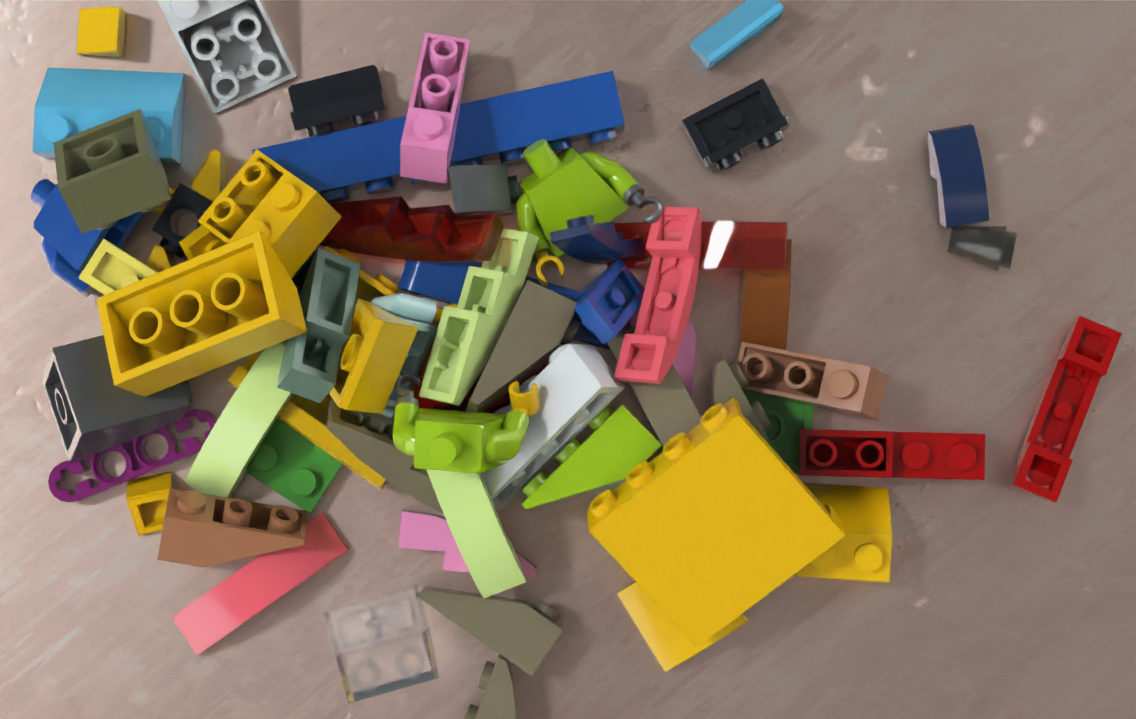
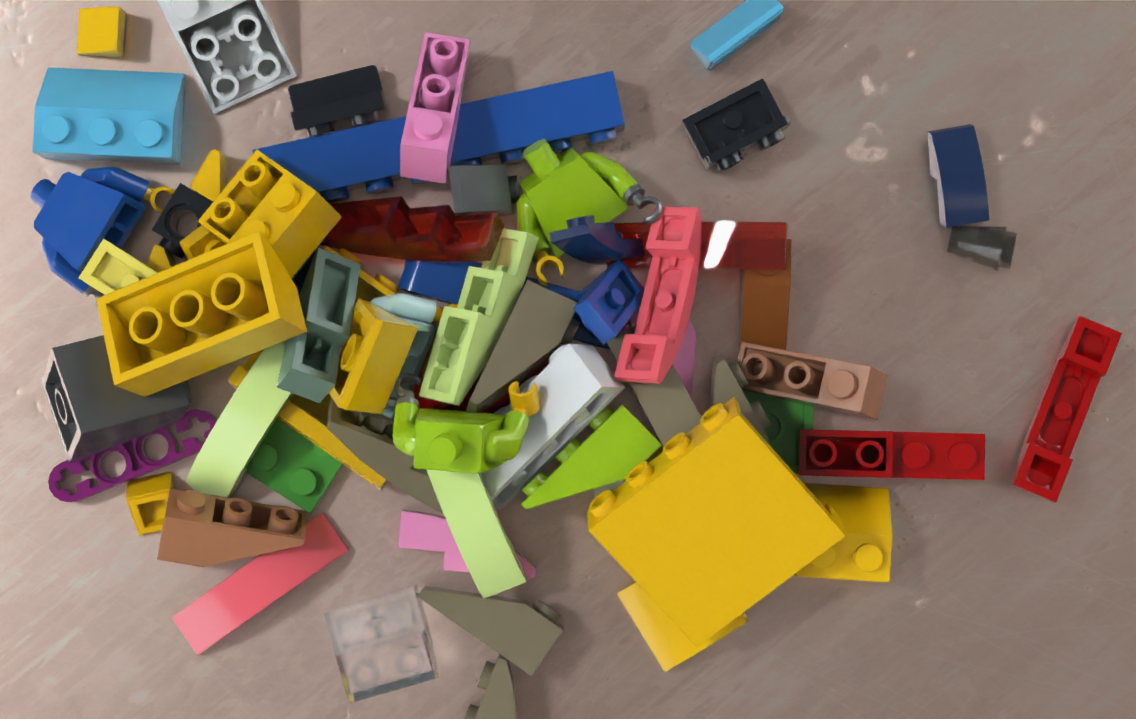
(110, 172): olive slope -> none

